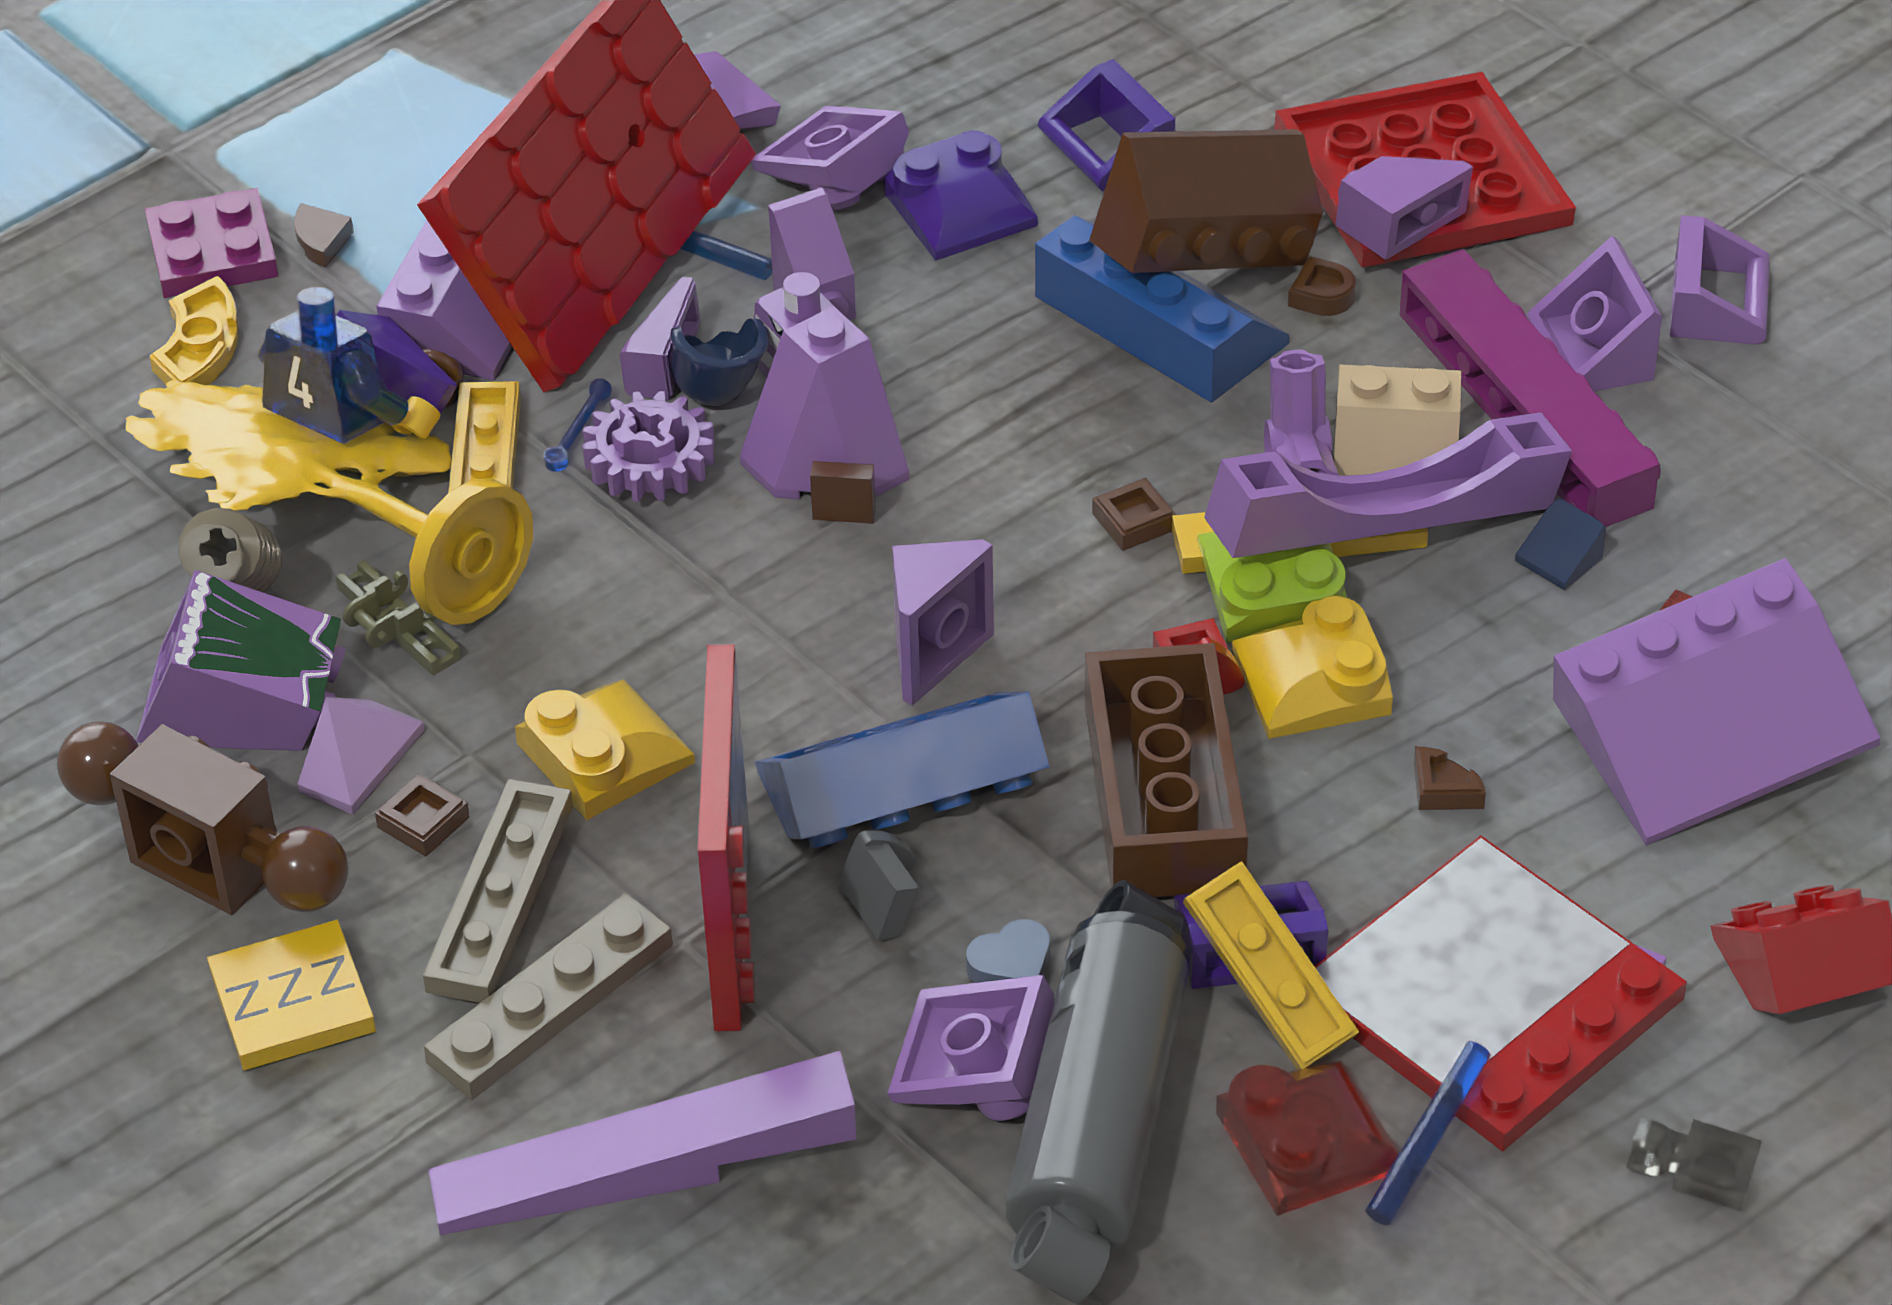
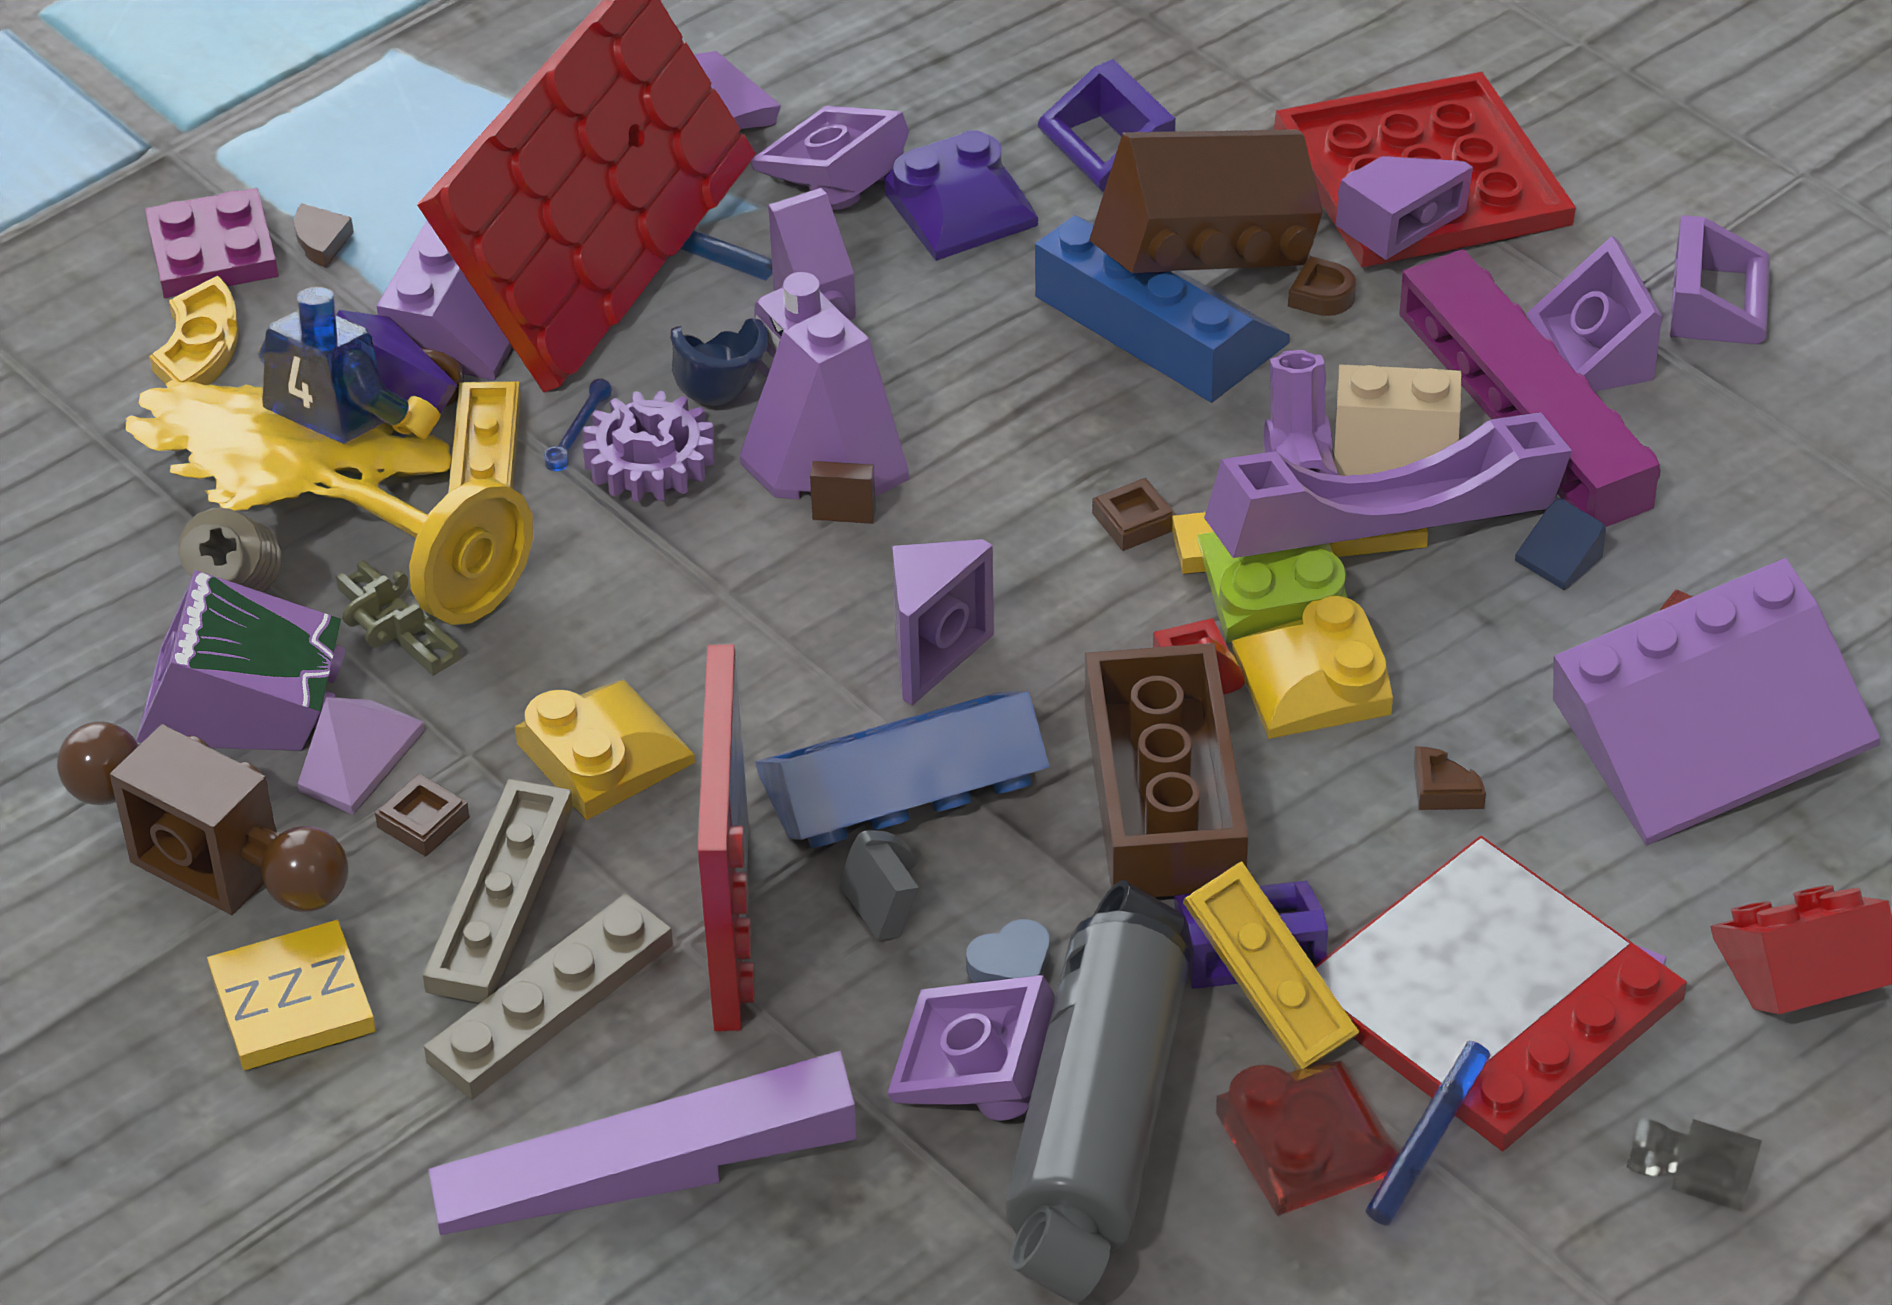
(649, 351): medium lavender slope -> none

